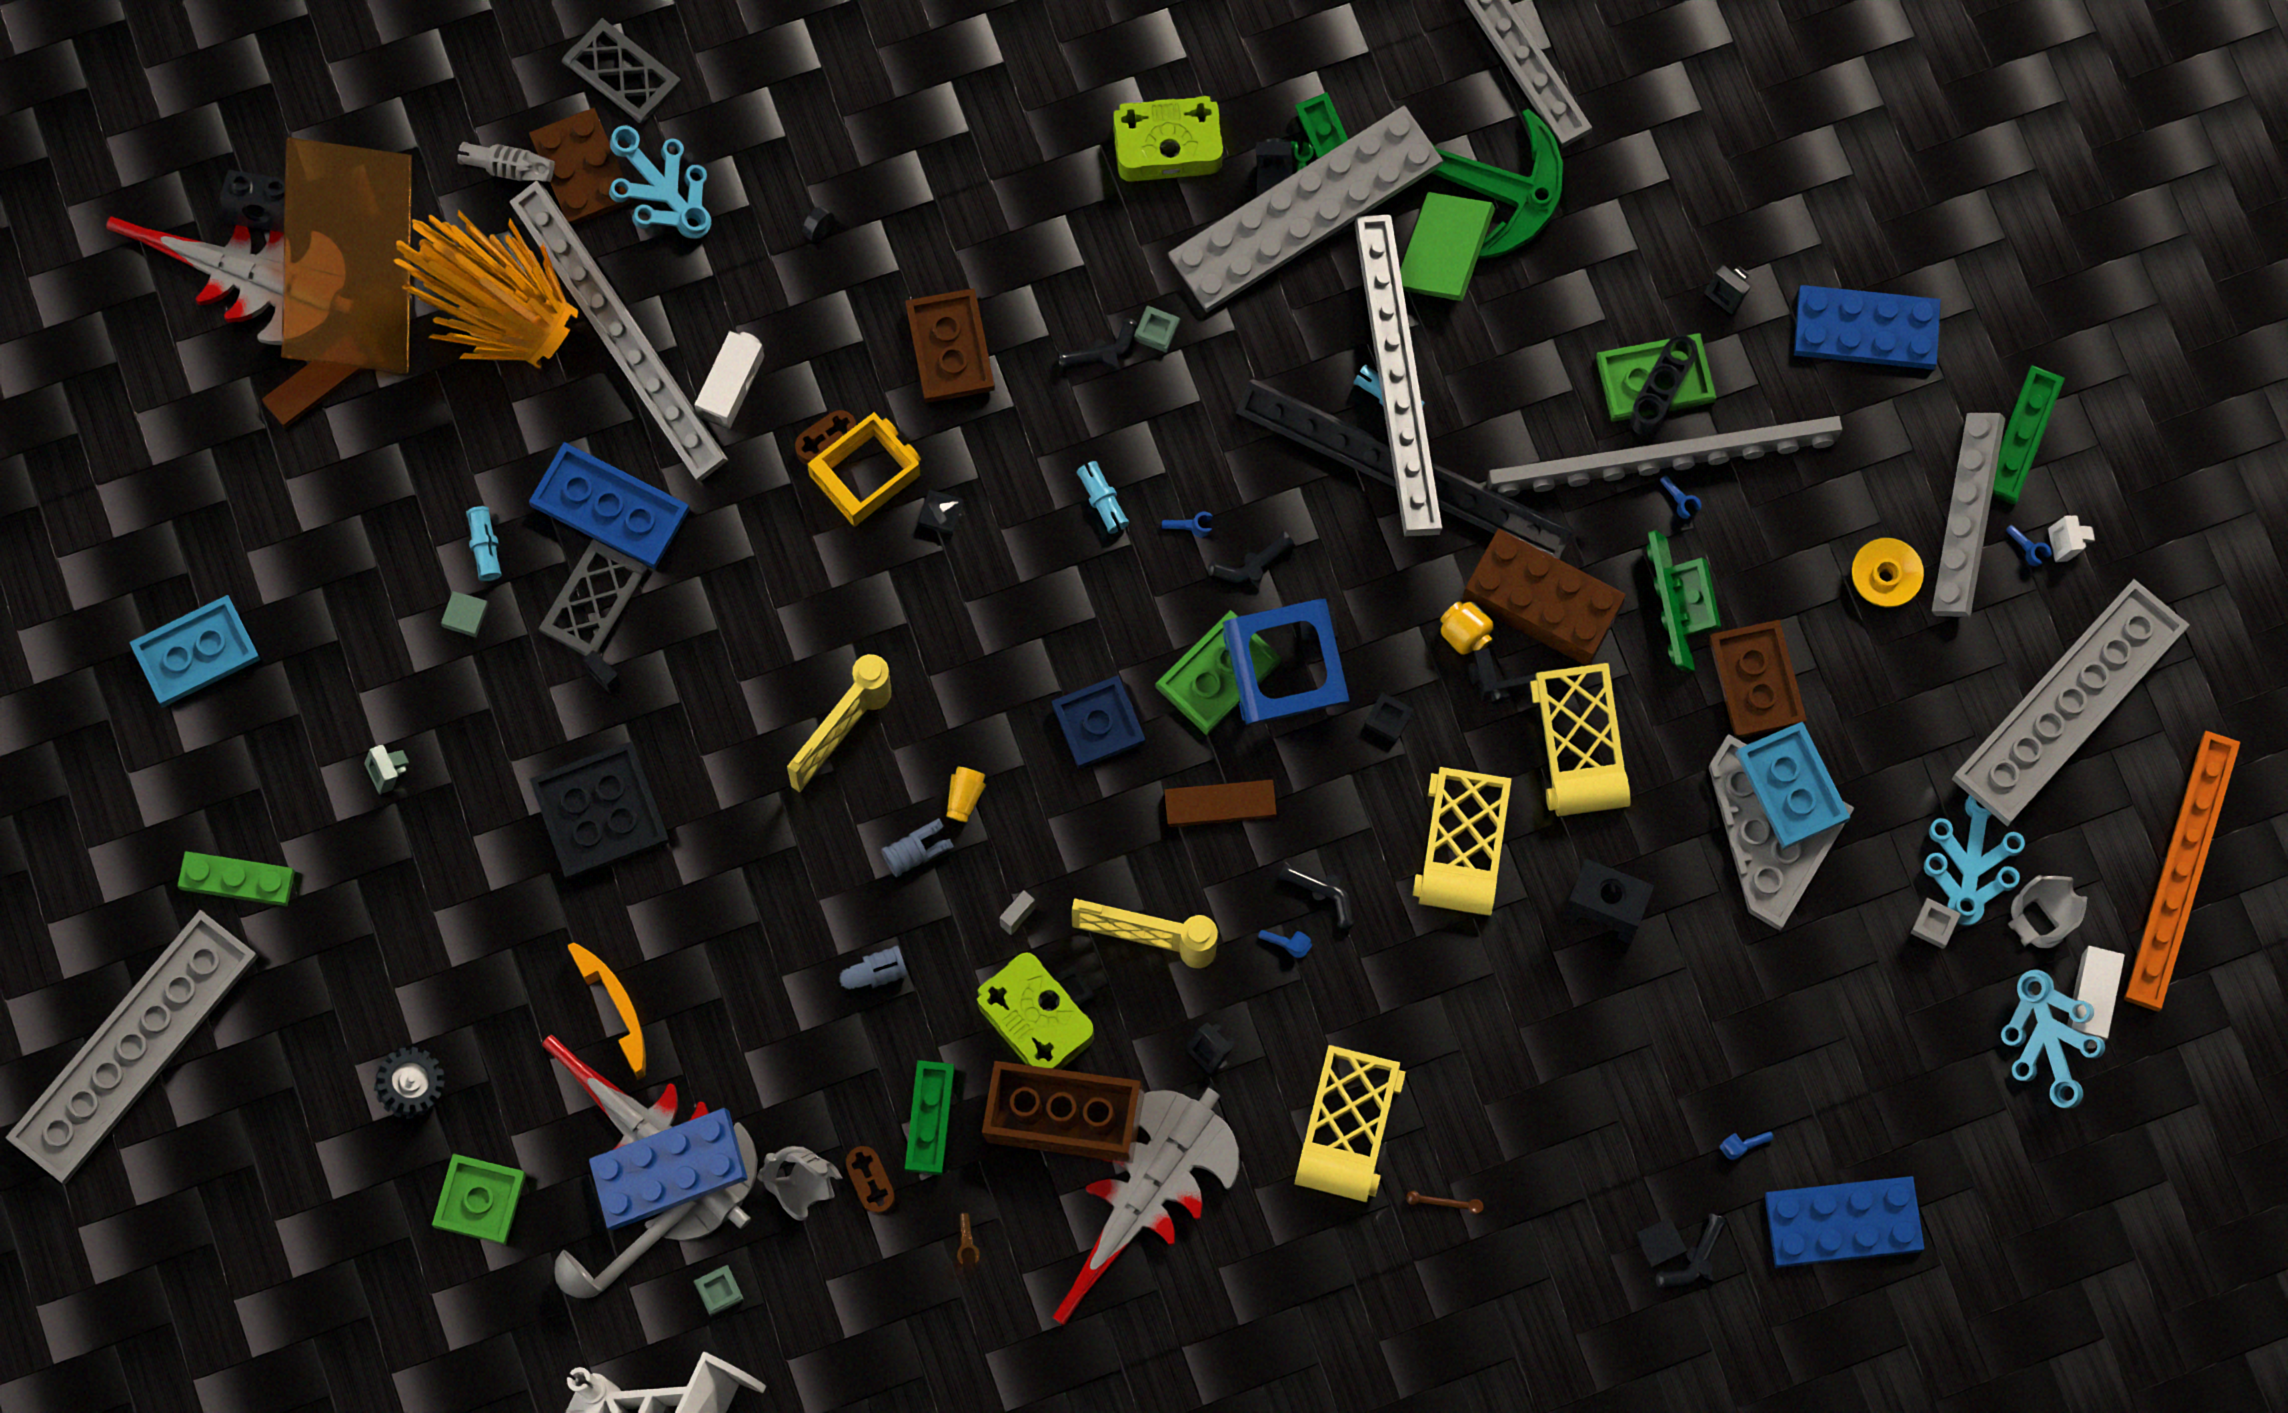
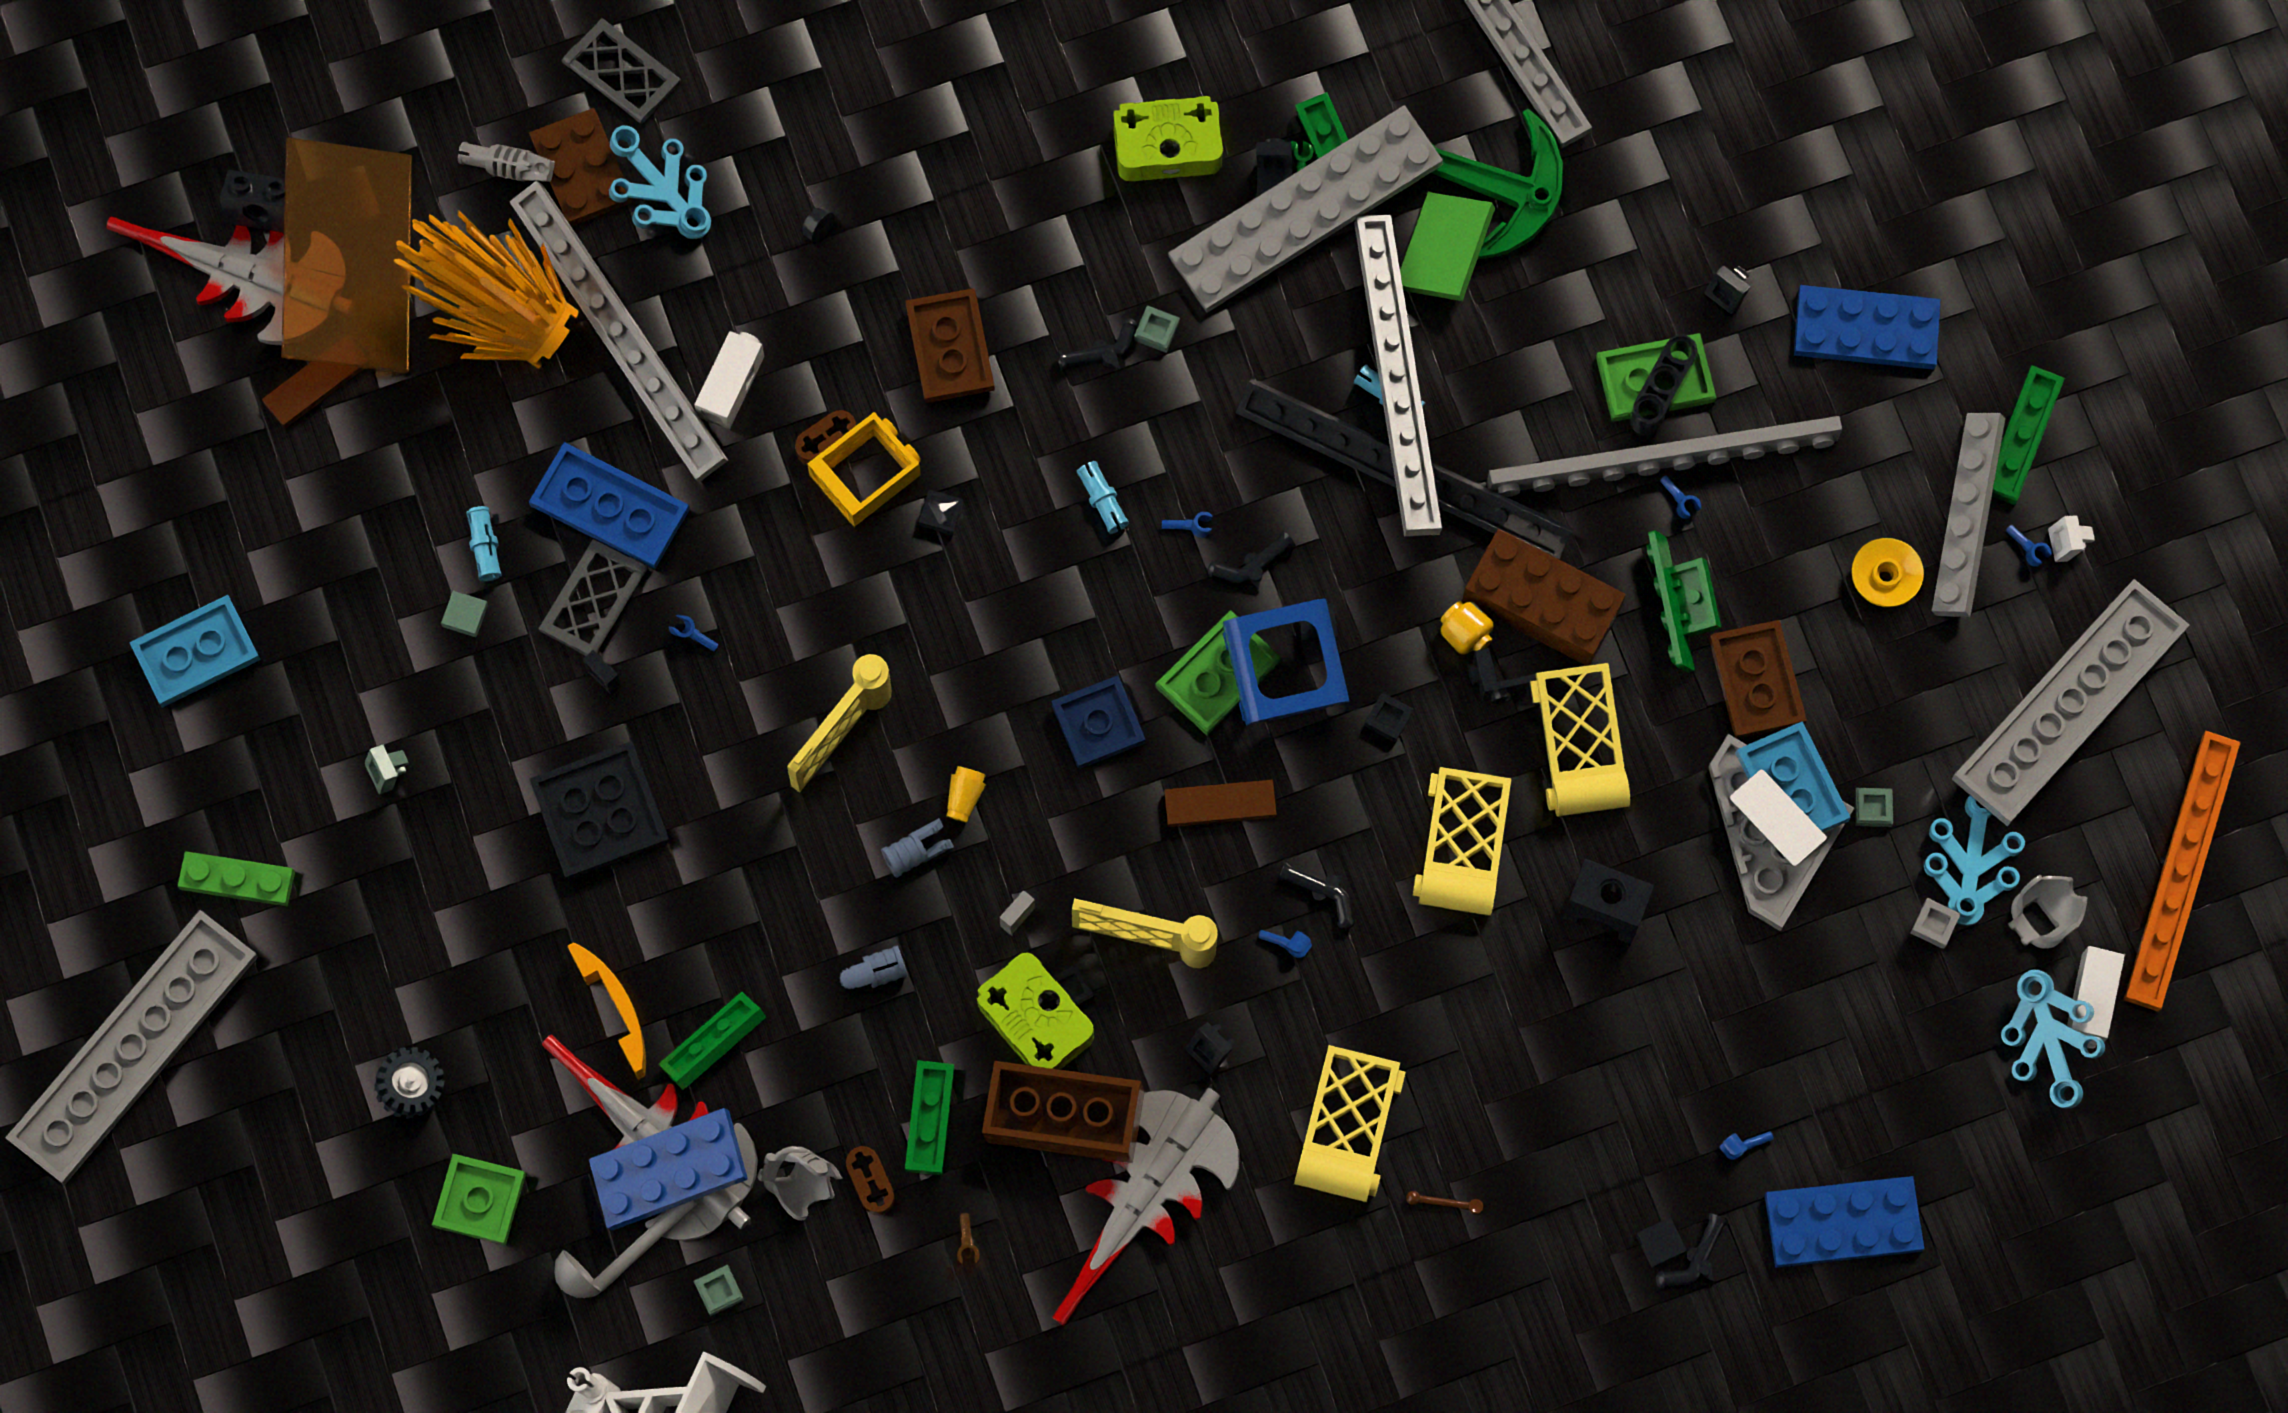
(693, 633): none -> blue hand
(712, 1040): none -> green plate
(1778, 817): none -> white sticker
(1873, 807): none -> sand green tile

